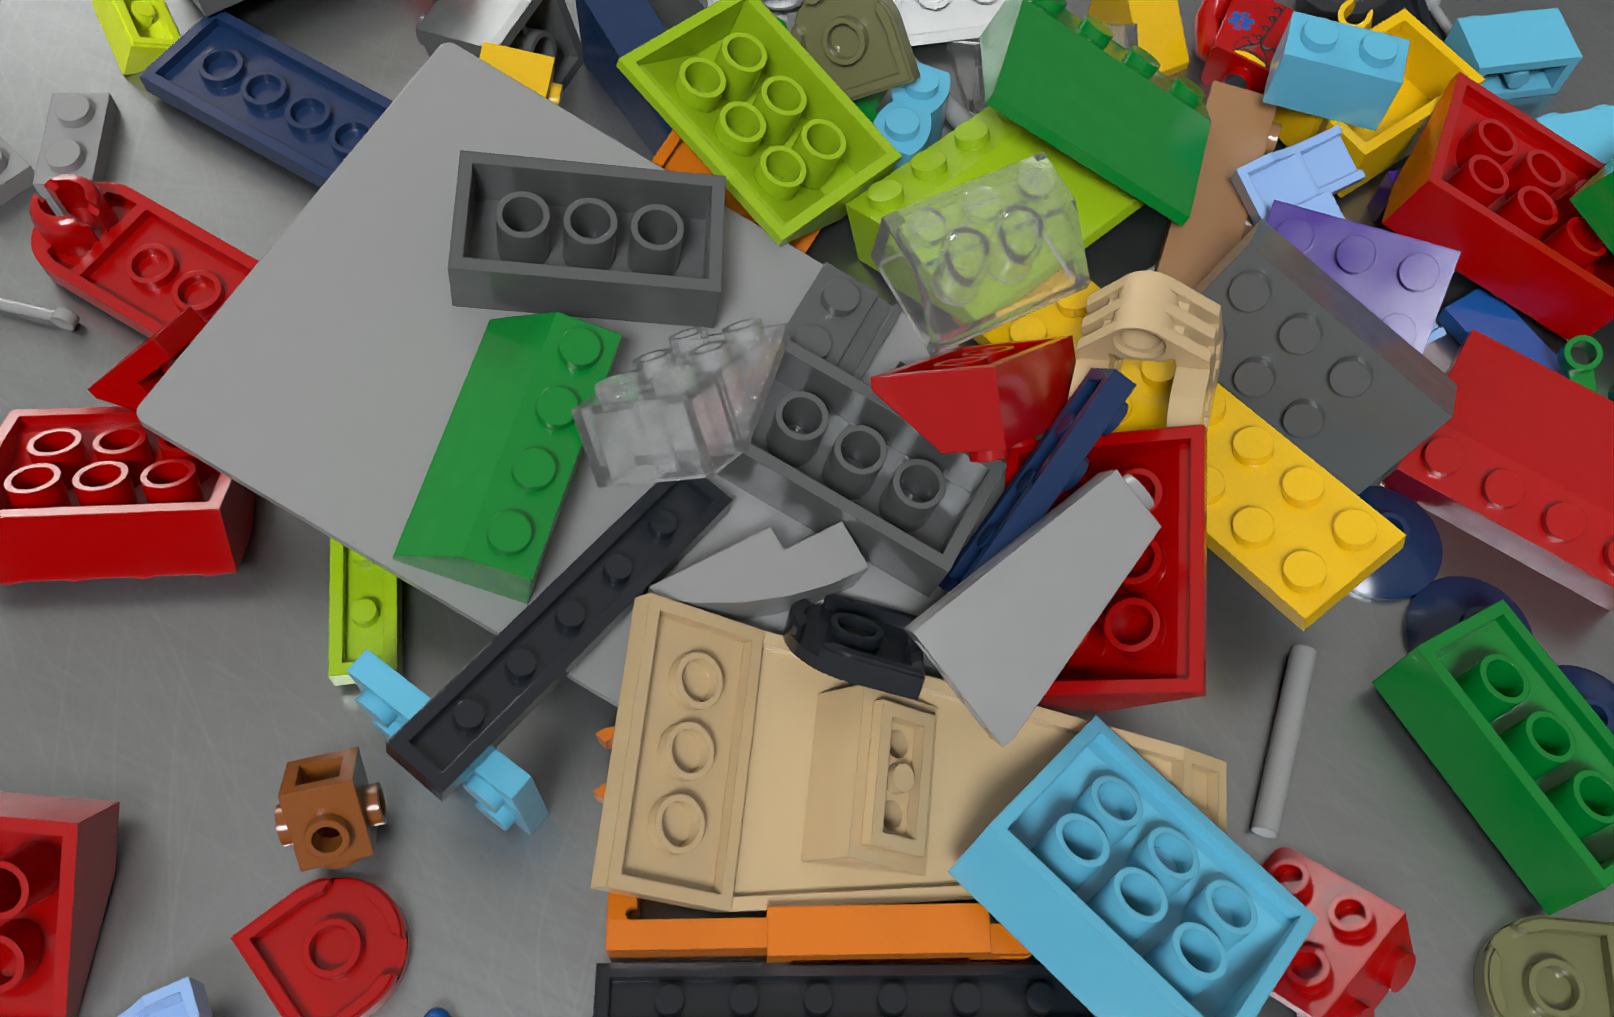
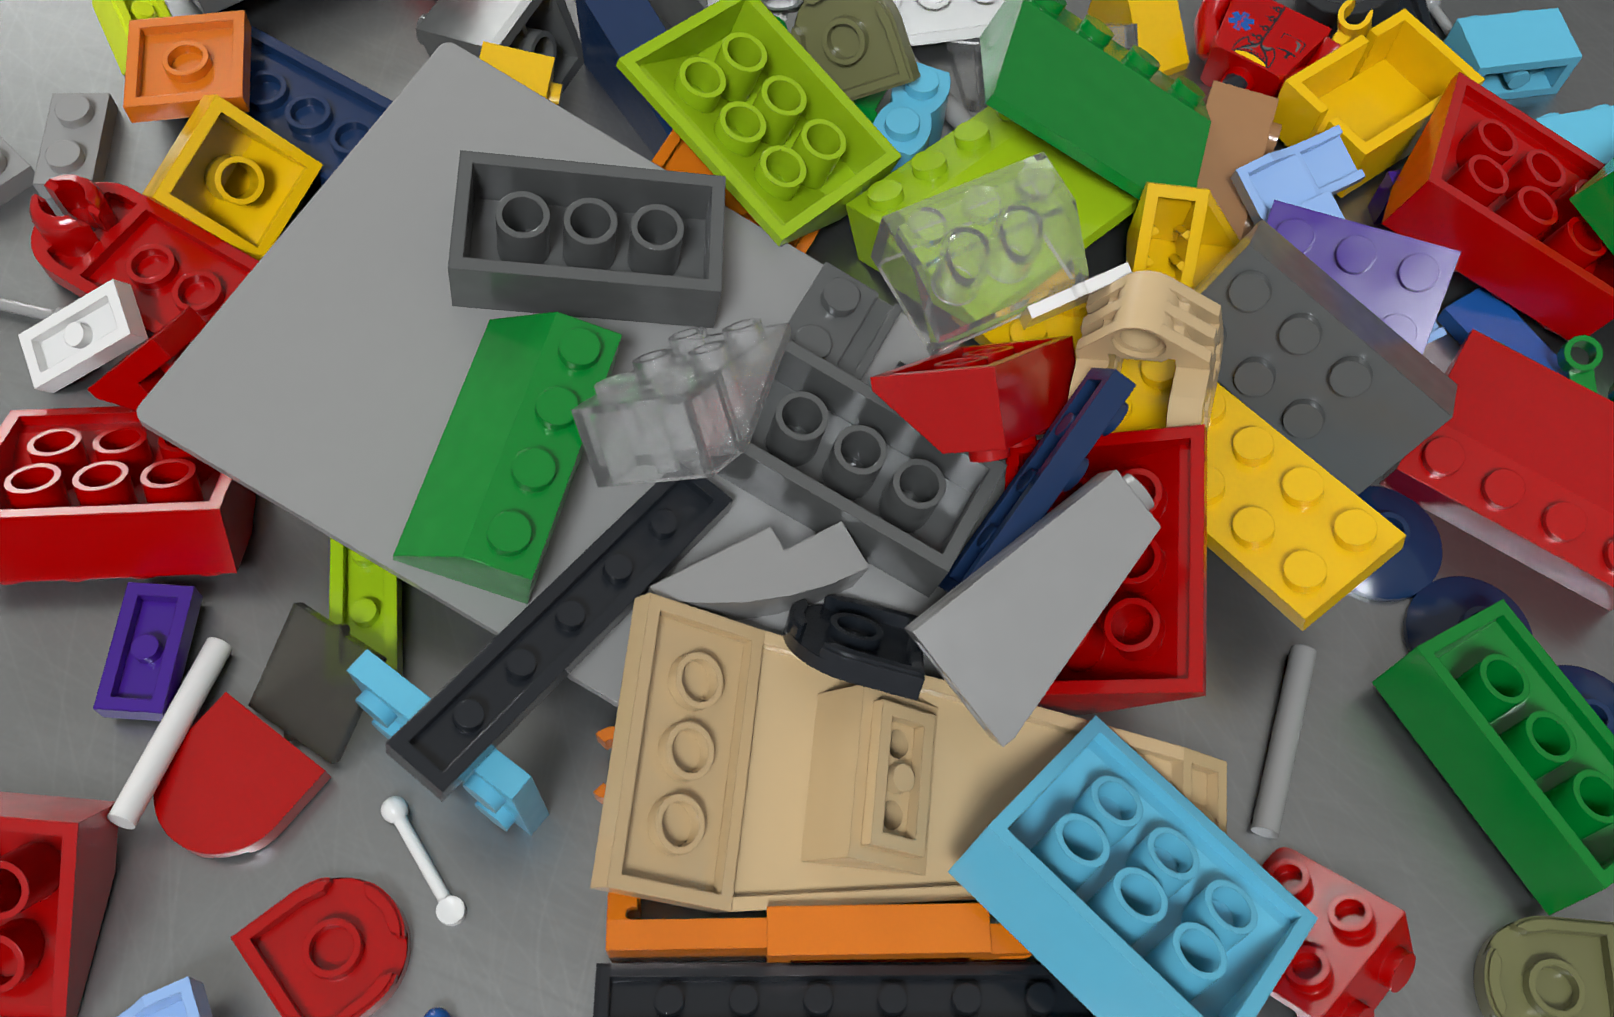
(83, 336): none -> white plate
(148, 651): none -> dark purple plate
(169, 734): none -> white bar
(183, 59): none -> orange plate
(233, 177): none -> yellow slope
(234, 784): none -> red tile
(308, 683): none -> clear smoke piece
(329, 810): dark orange brick -> none
(450, 909): none -> white hinge
(1070, 297): none -> white piece
(1178, 233): none -> yellow slope
(1336, 71): medium azure brick -> none

